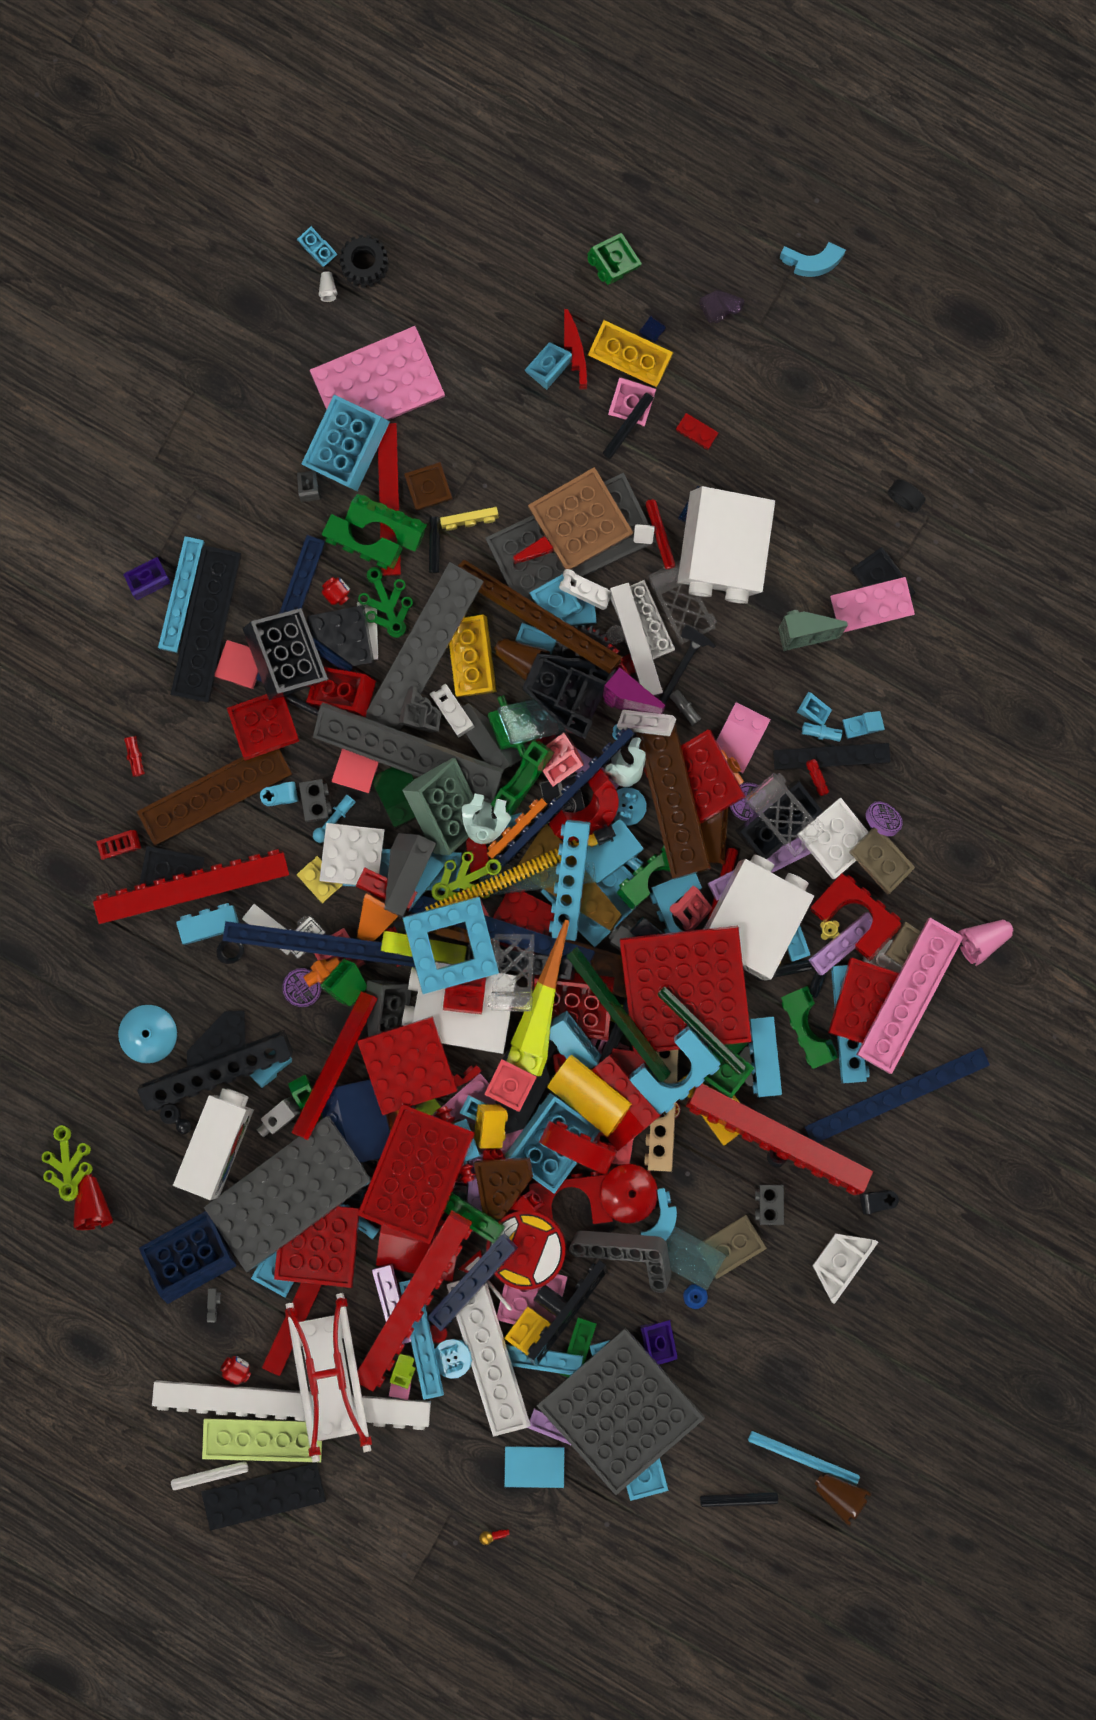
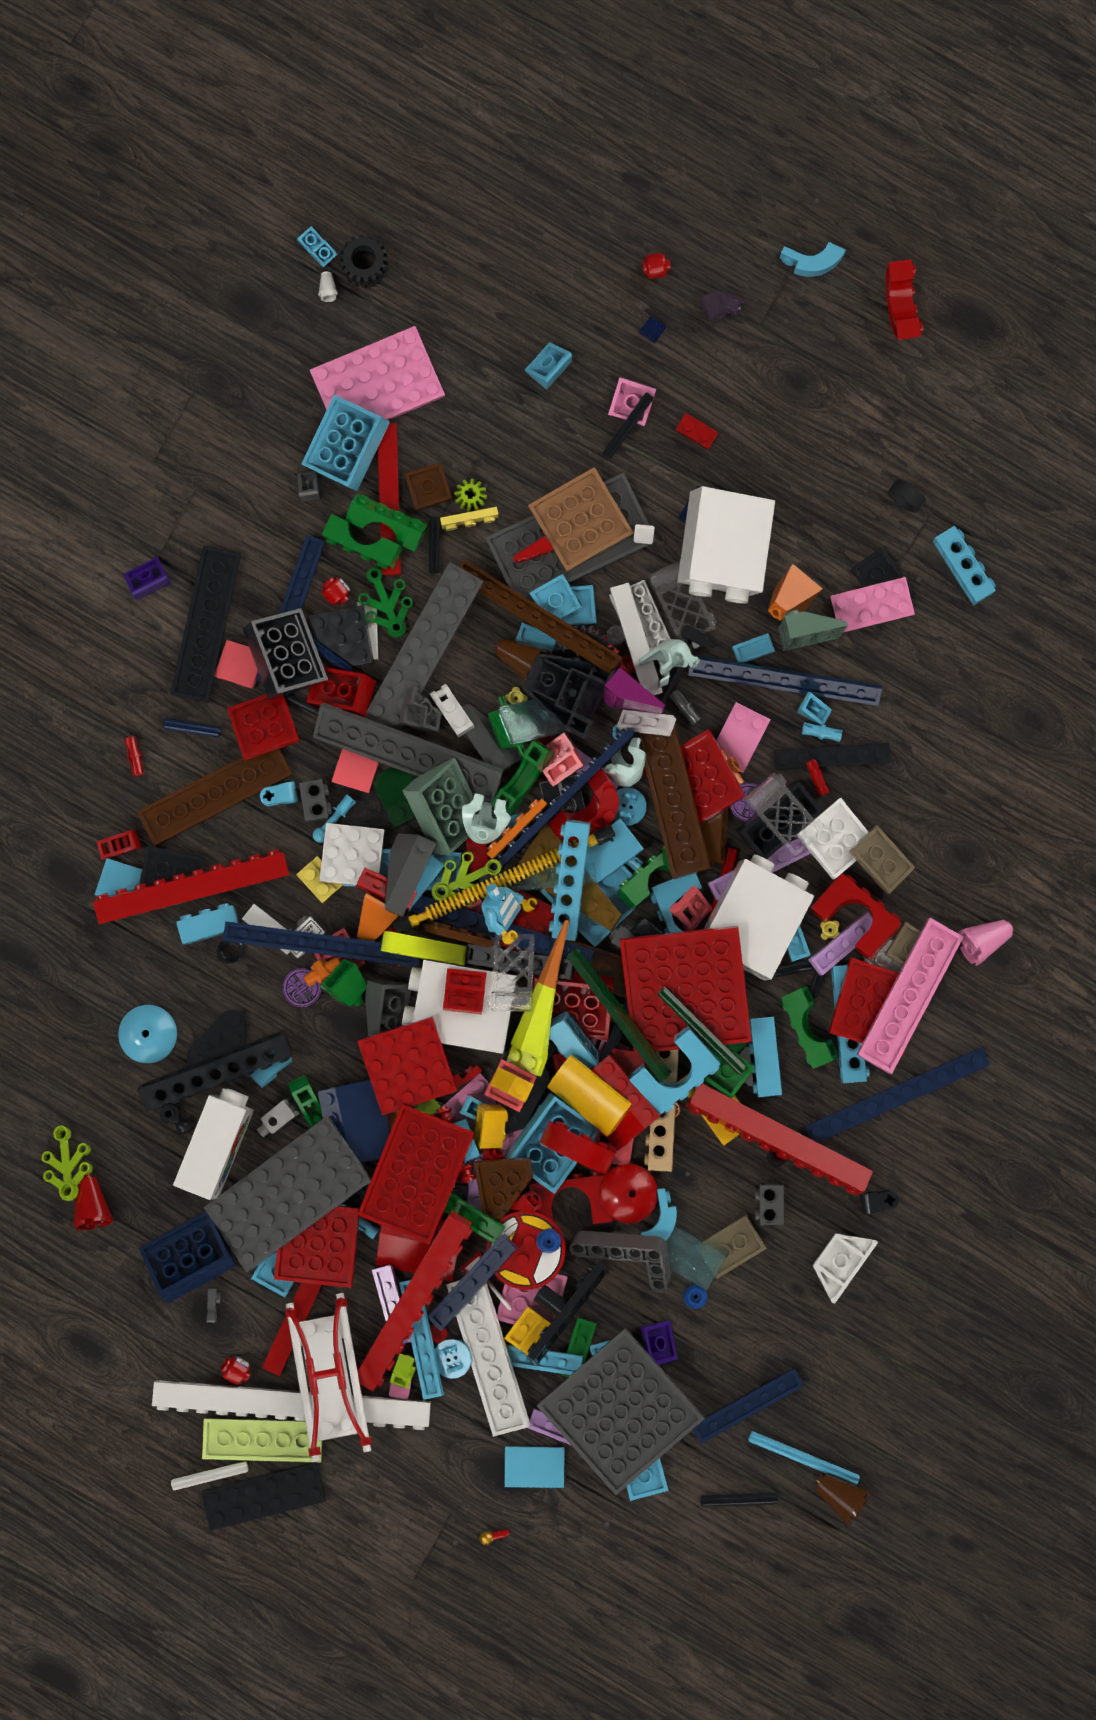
(117, 876): none -> medium azure tile
(181, 594): medium azure plate -> none
(193, 728): none -> dark blue axle
(334, 1065): red tile -> none
(465, 911): medium azure plate -> none
(472, 658): yellow slope -> none
(477, 492): none -> lime gear
(501, 909): none -> medium azure torso
(511, 1084): none -> yellow slope
(515, 693): none -> light yellow plate
(548, 1234): none -> blue plate
(573, 344): red slope -> none
(585, 589): white plate -> none
(613, 259): green plate -> none
(630, 353): yellow slope -> none
(656, 266): none -> red head
(660, 534): red axle -> none
(669, 655): none -> light aqua piece
(748, 1405): none -> dark blue plate
(753, 648): none -> medium azure tile
(787, 680): none -> dark blue plate
(792, 593): none -> orange slope
(863, 725): medium azure slope -> none
(884, 818): medium lavender tile -> none
(900, 300): none -> red brick
(974, 592): none -> medium azure brick

